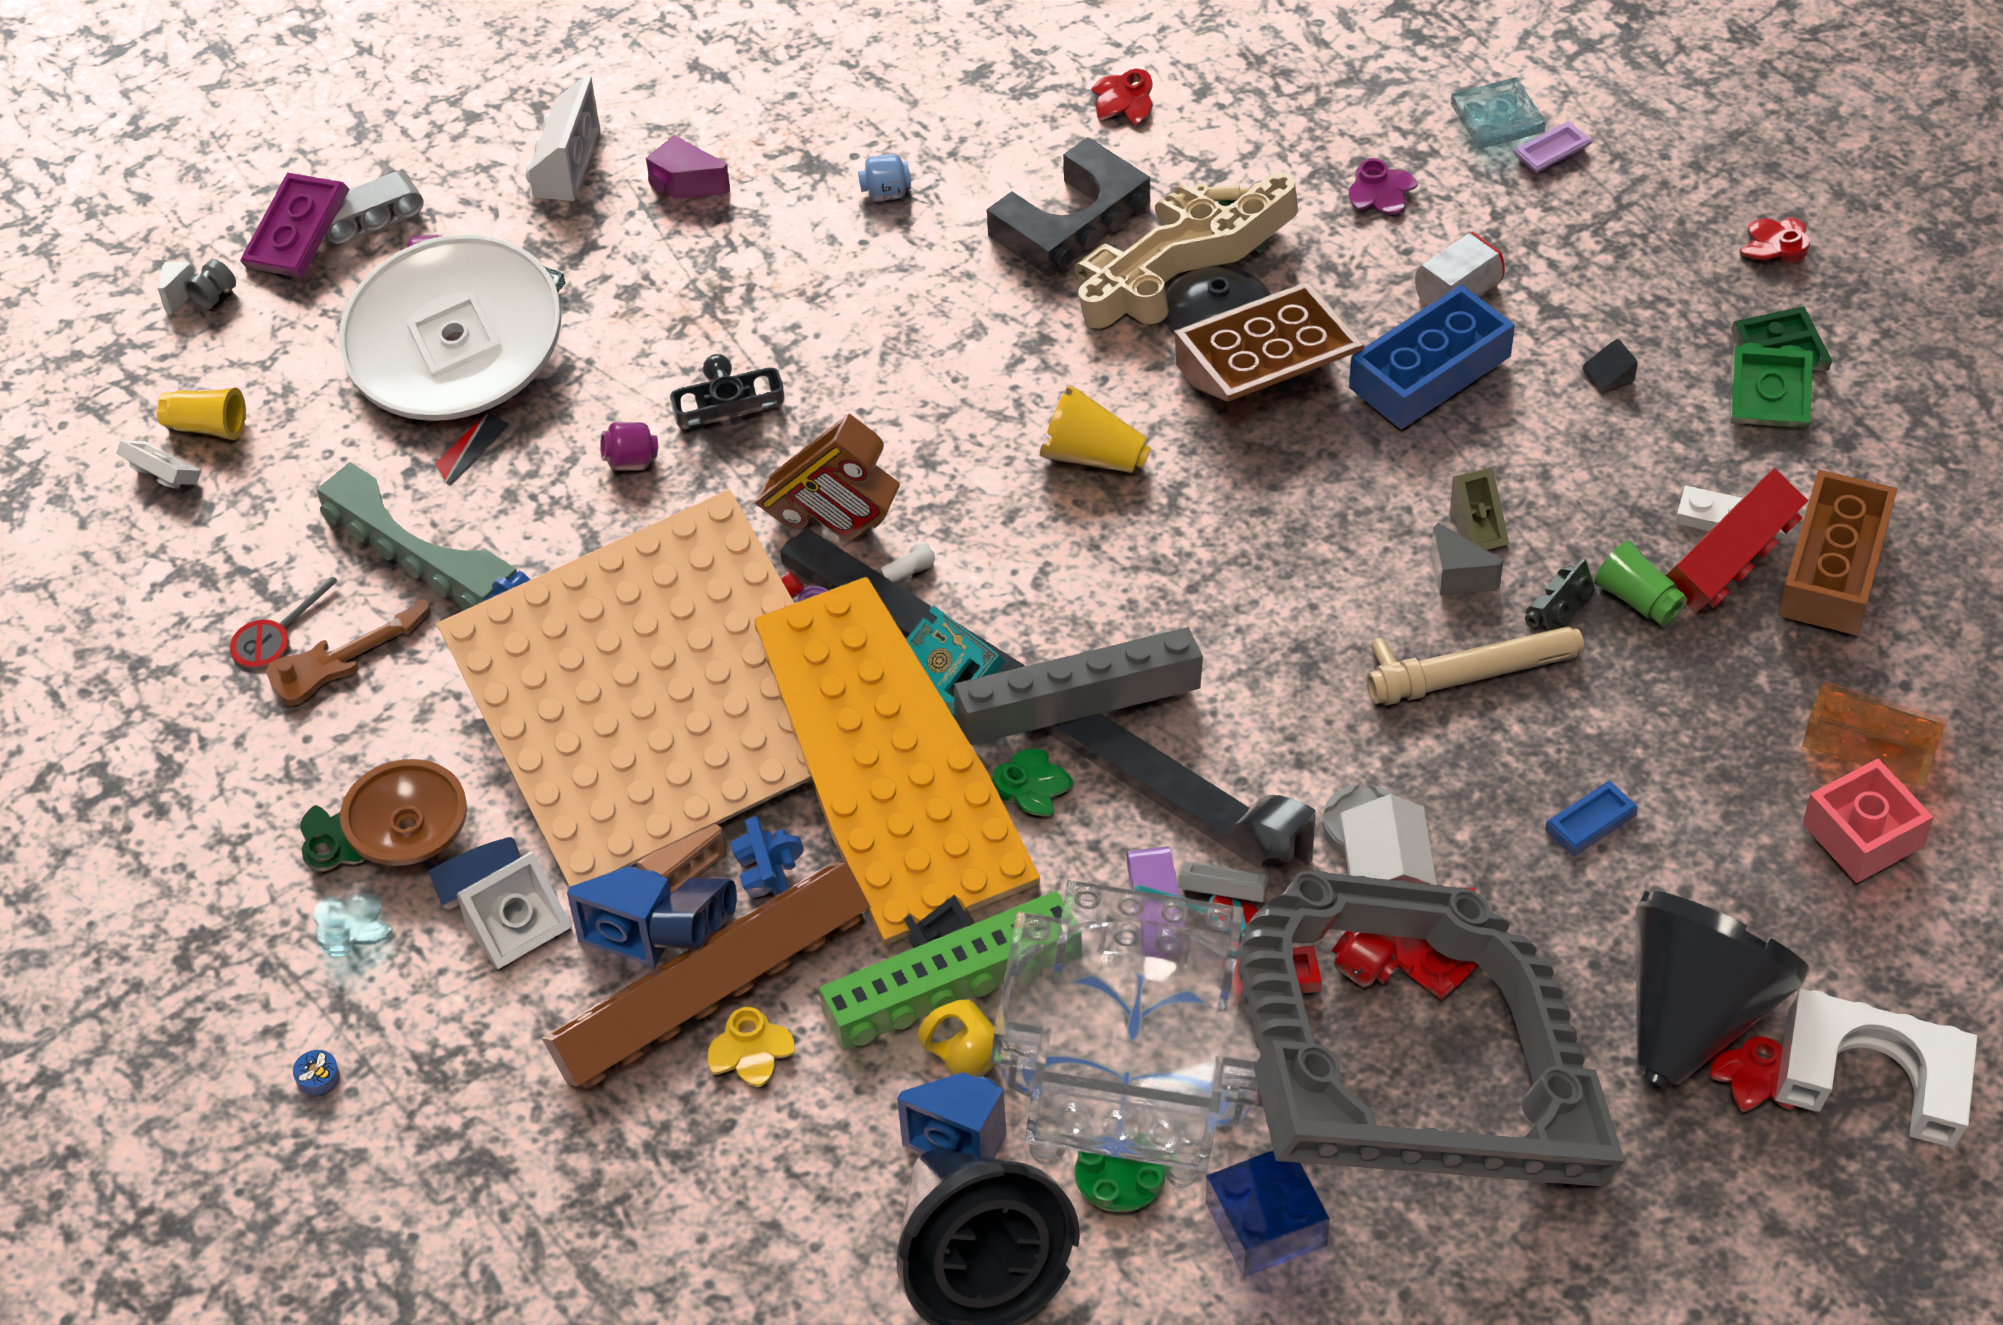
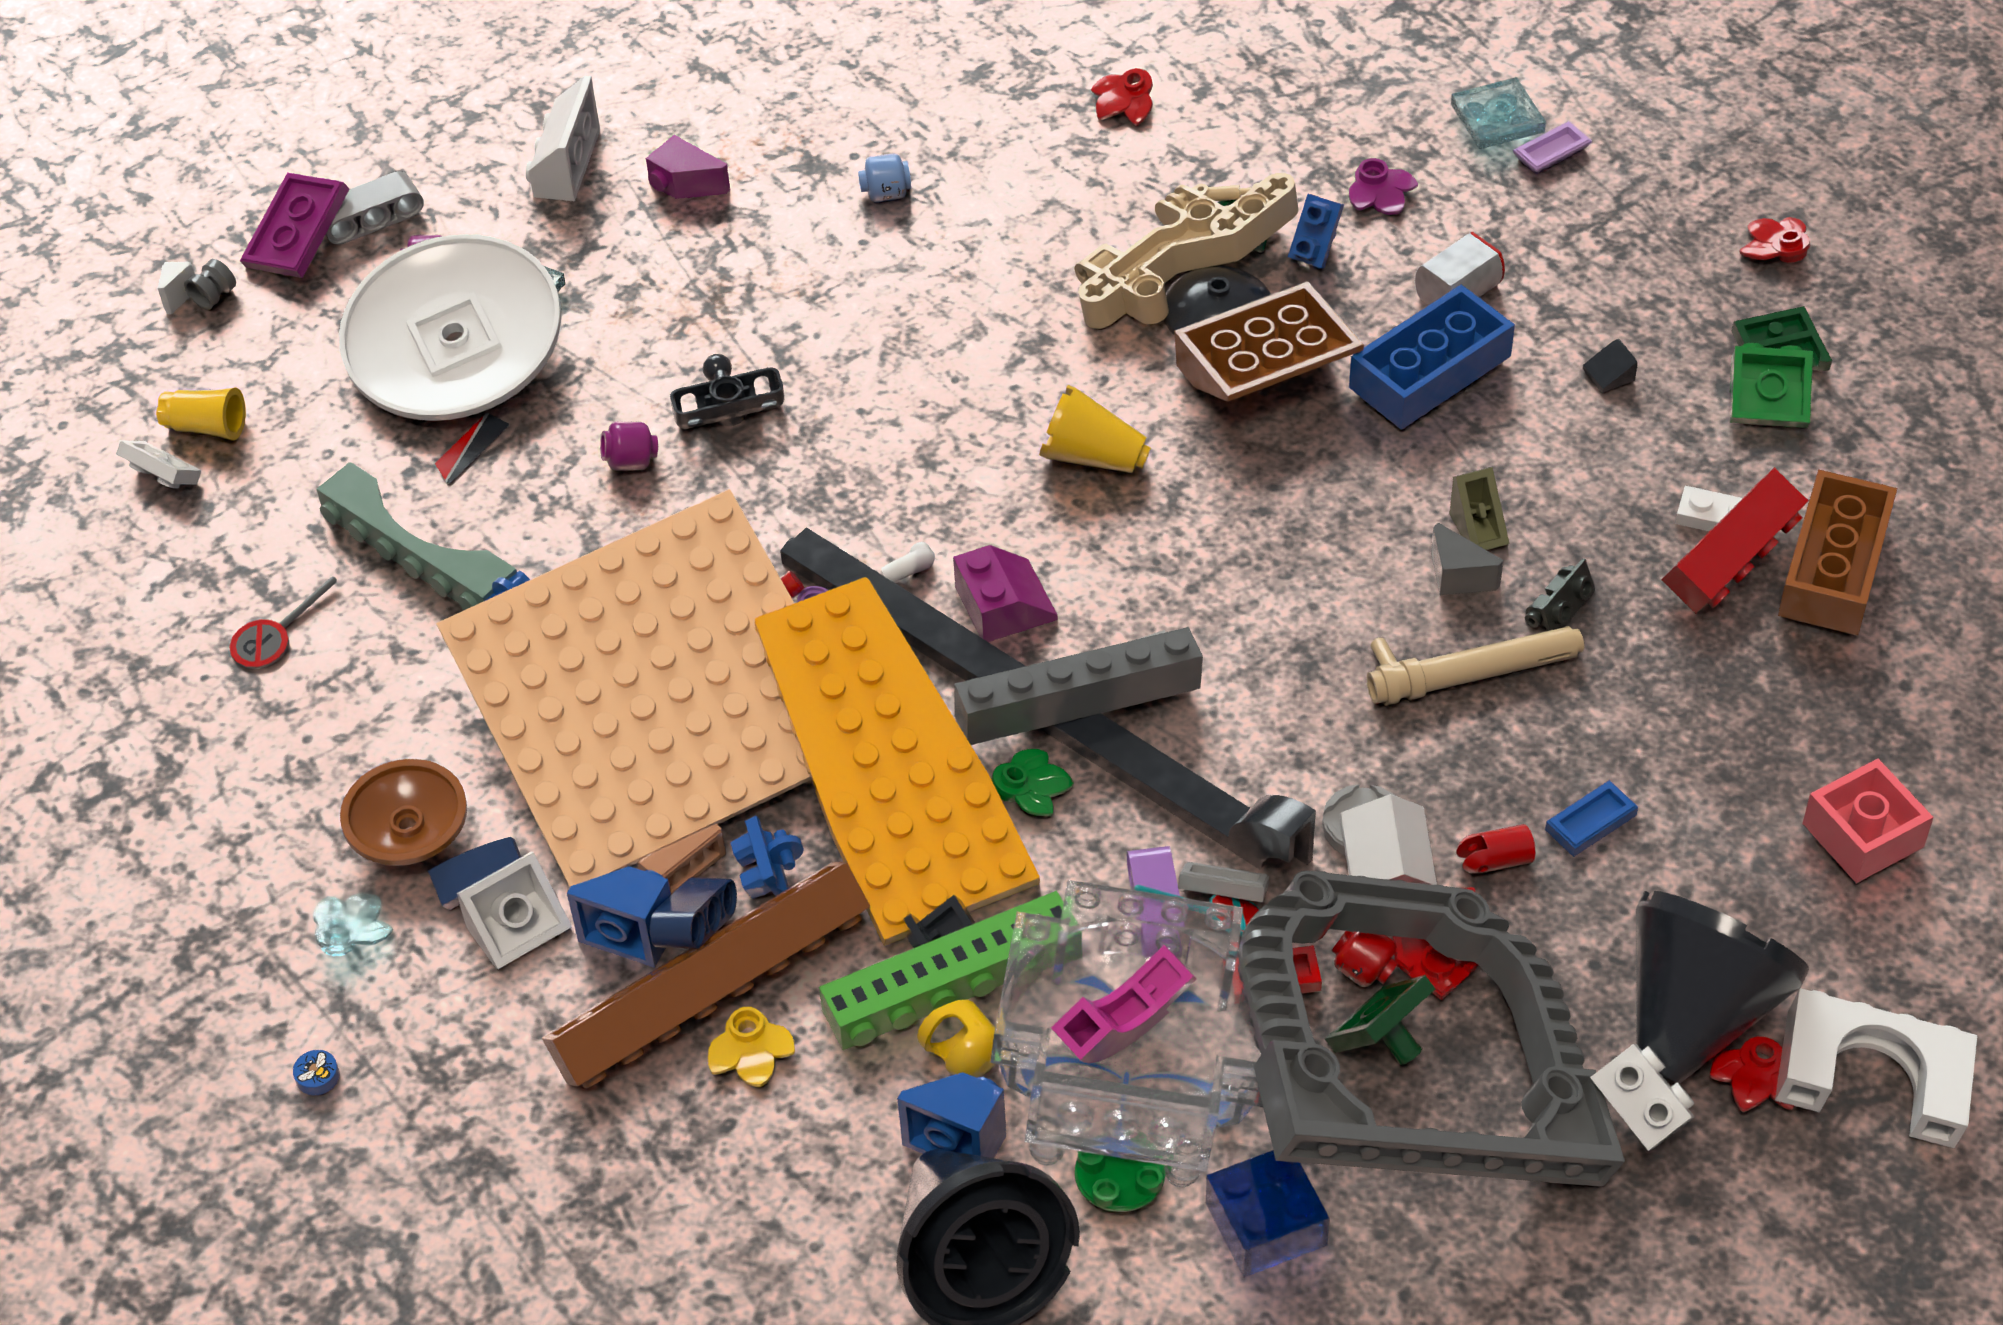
(301, 675): dark orange piece -> none
(325, 833): dark green plate -> none
(833, 482): brick -> none
(947, 650): teal container -> none
(1001, 592): none -> magenta slope
(1056, 240): black arch -> none
(1114, 1022): none -> dark pink arch
(1315, 230): none -> blue hips
(1381, 1019): none -> dark green tile
(1497, 849): none -> red piece
(1640, 584): bright green plant -> none
(1643, 1095): none -> white brick
(1869, 728): clear orange slope -> none

